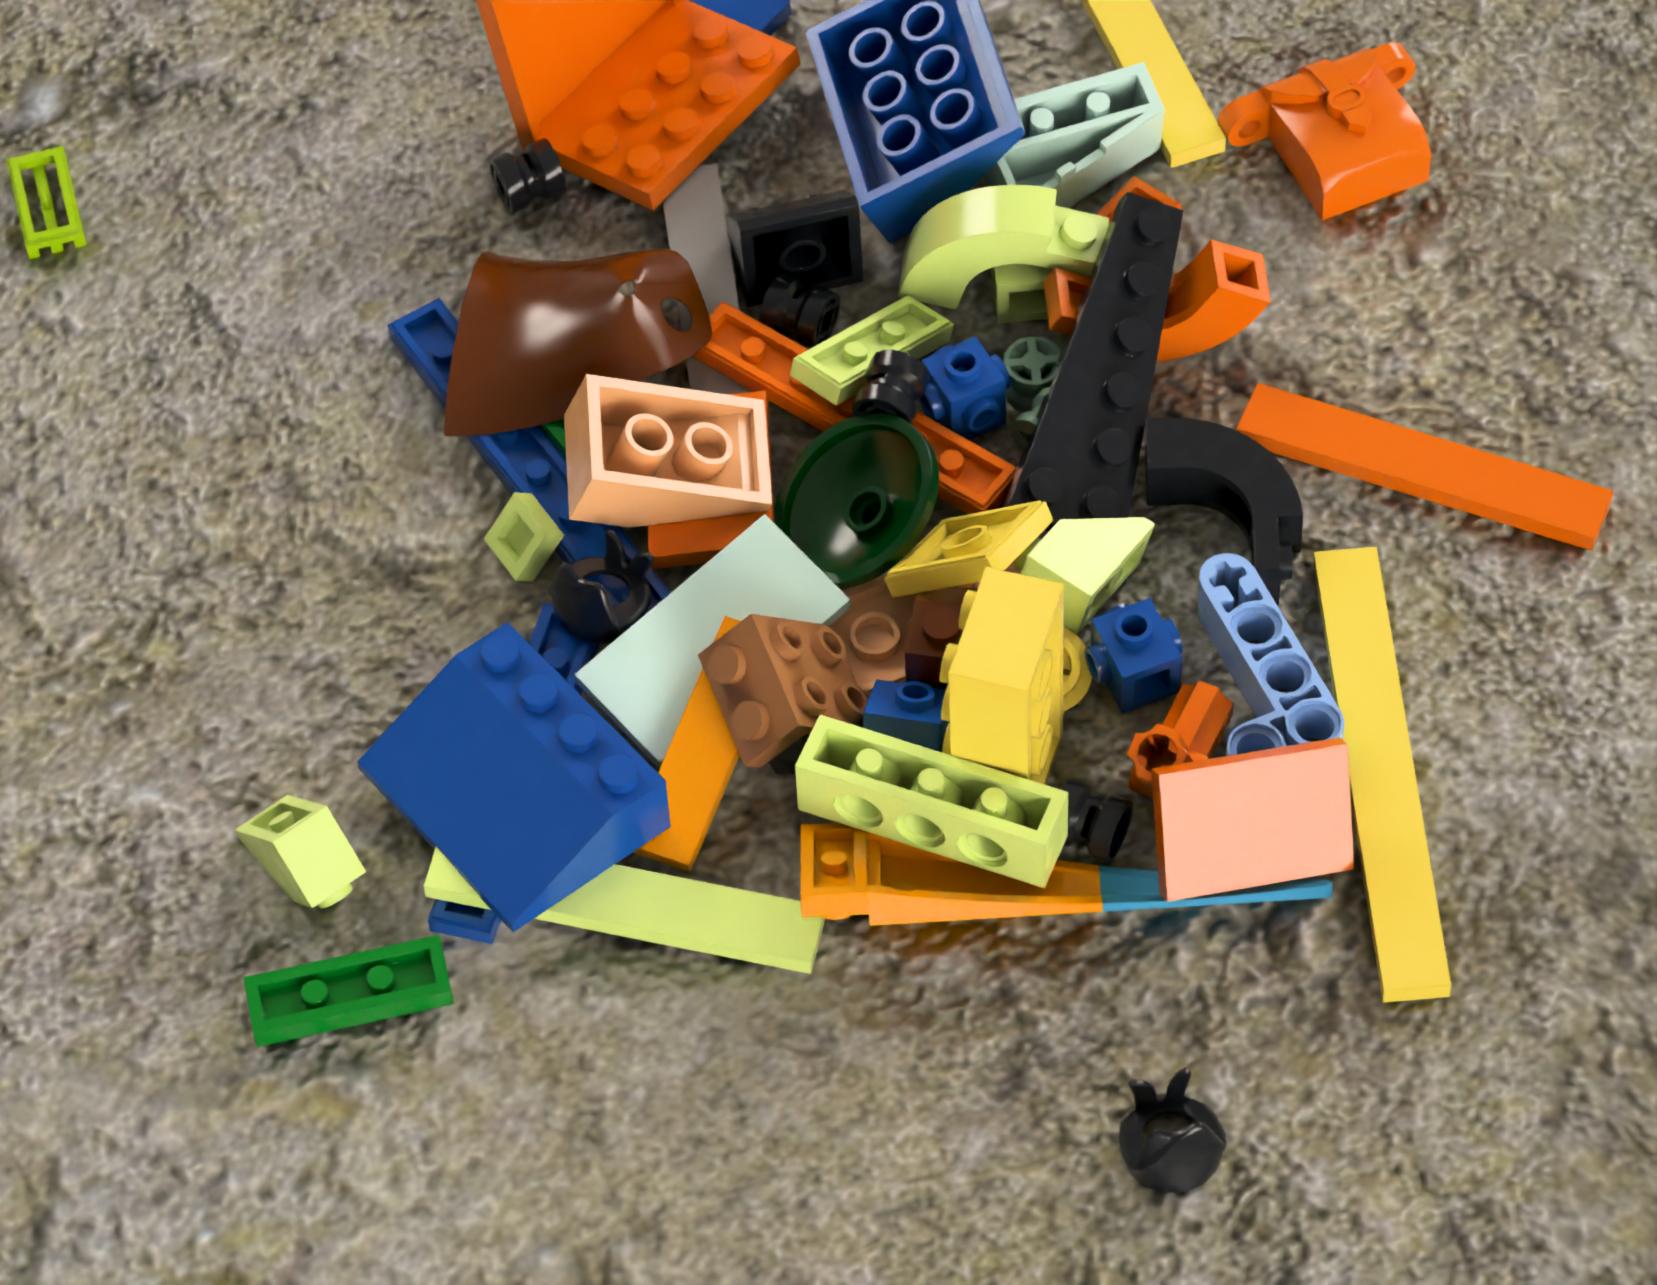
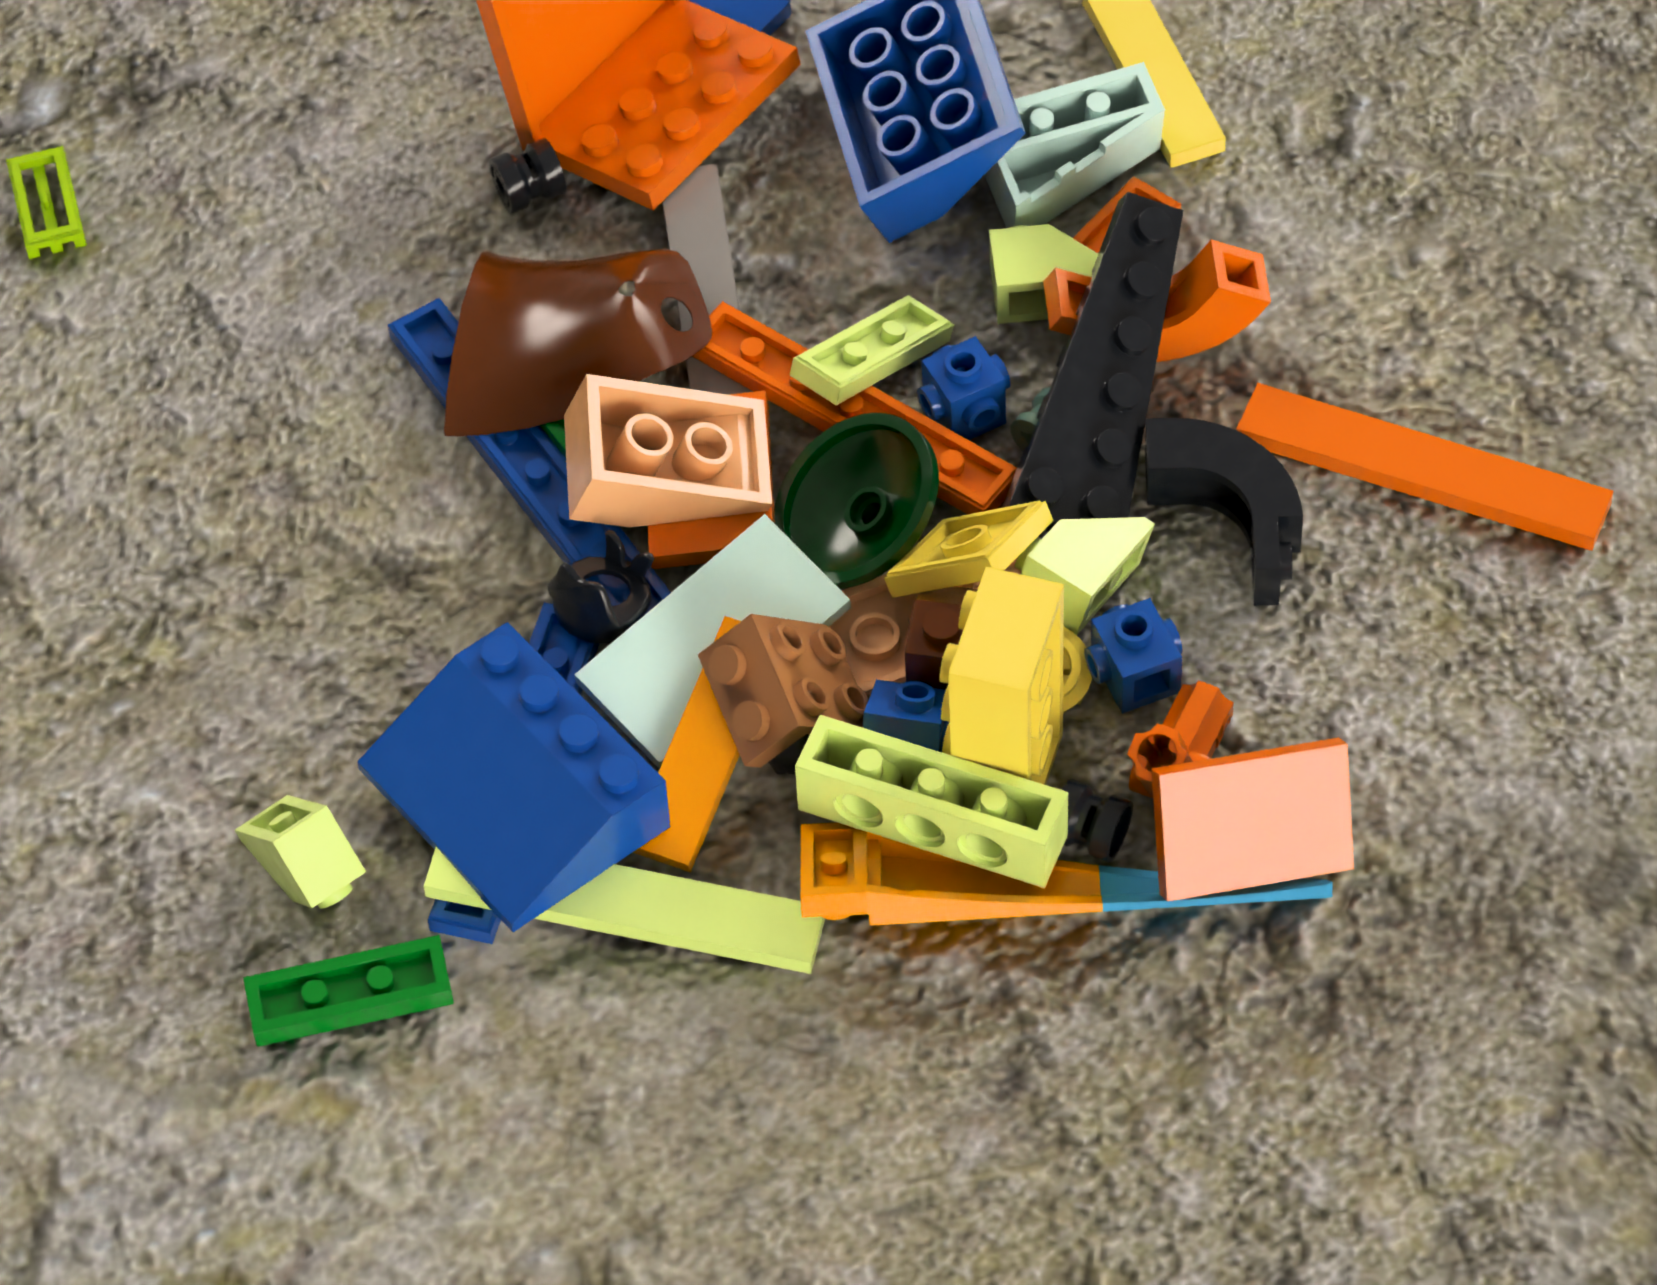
(523, 537): yellowish green plate -> none
(801, 311): black wheel -> none
(802, 238): black slope -> none
(893, 385): black wheel -> none
(992, 230): yellowish green arch -> none
(1027, 358): sand green wheel -> none
(1174, 1159): black piece -> none
(1263, 667): light blue beam -> none
(1339, 128): orange piece -> none
(1382, 777): light yellow tile -> none

